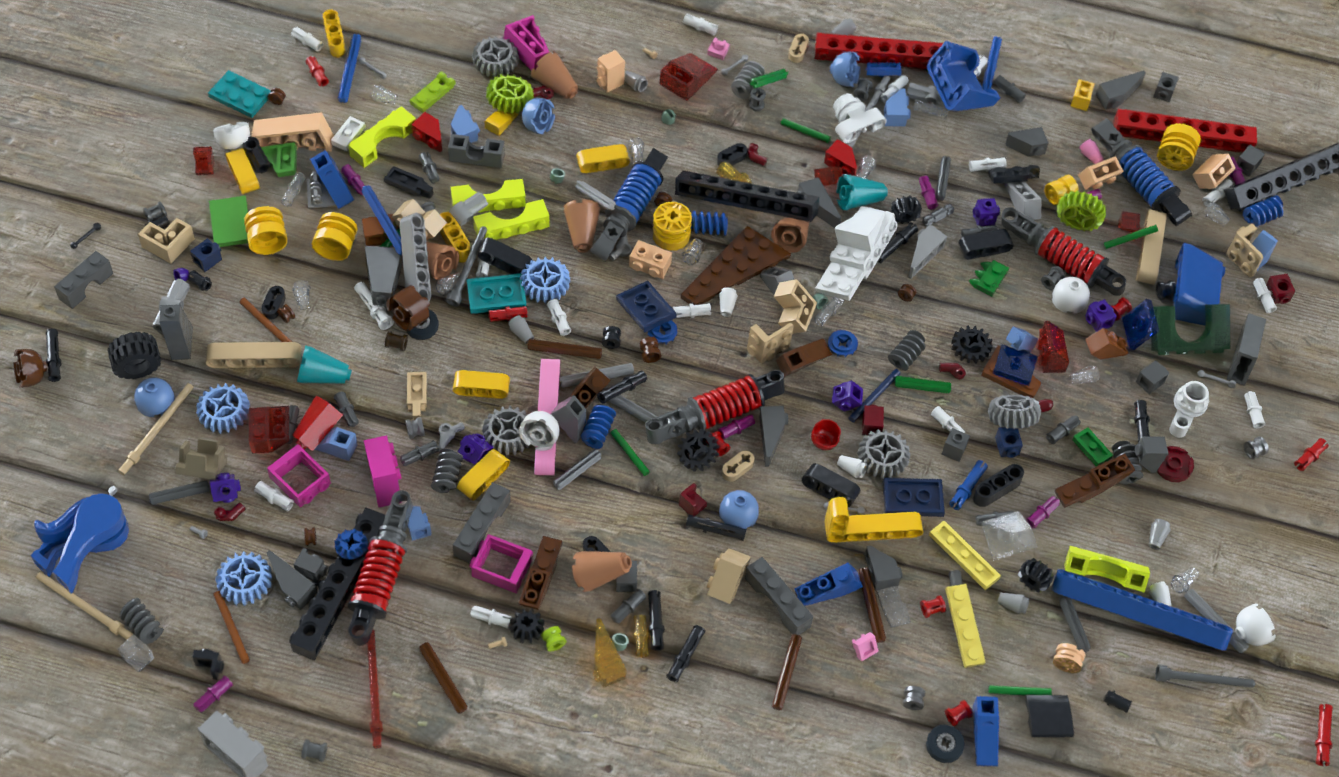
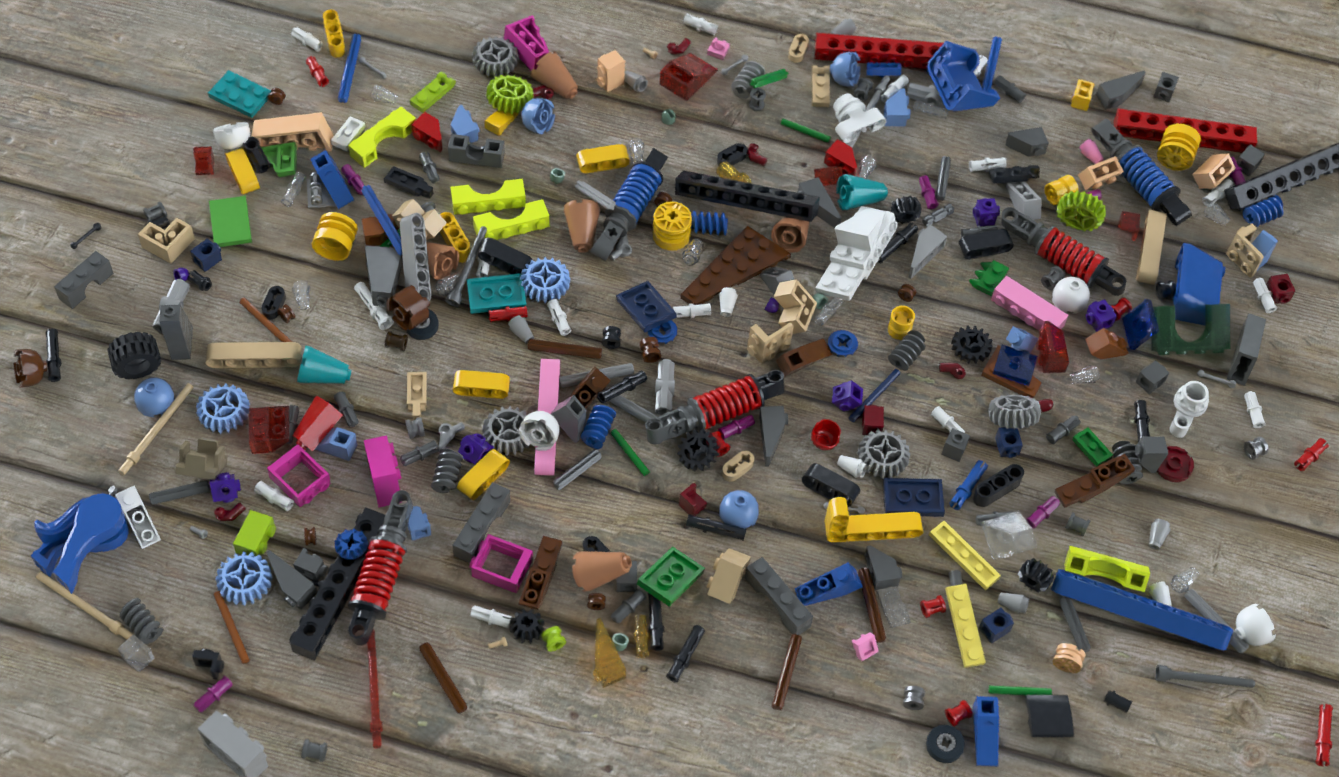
(137, 517): none -> white slope
(254, 534): none -> lime brick
(265, 230): yellow wheel -> none
(464, 211): light grey piece -> none
(596, 601): none -> reddish brown bush
(650, 259): light nougat brick -> none
(664, 387): none -> light grey piece
(670, 576): none -> green plate
(678, 49): none -> dark red arm
(772, 306): none -> dark purple hinge
(820, 86): none -> tan plate
(901, 322): none -> yellow wheel
(922, 384): green axle -> none
(995, 632): none -> dark blue brick
(1027, 305): none -> bright pink brick
(1077, 524): none -> dark grey bush
(1132, 236): green bar -> none

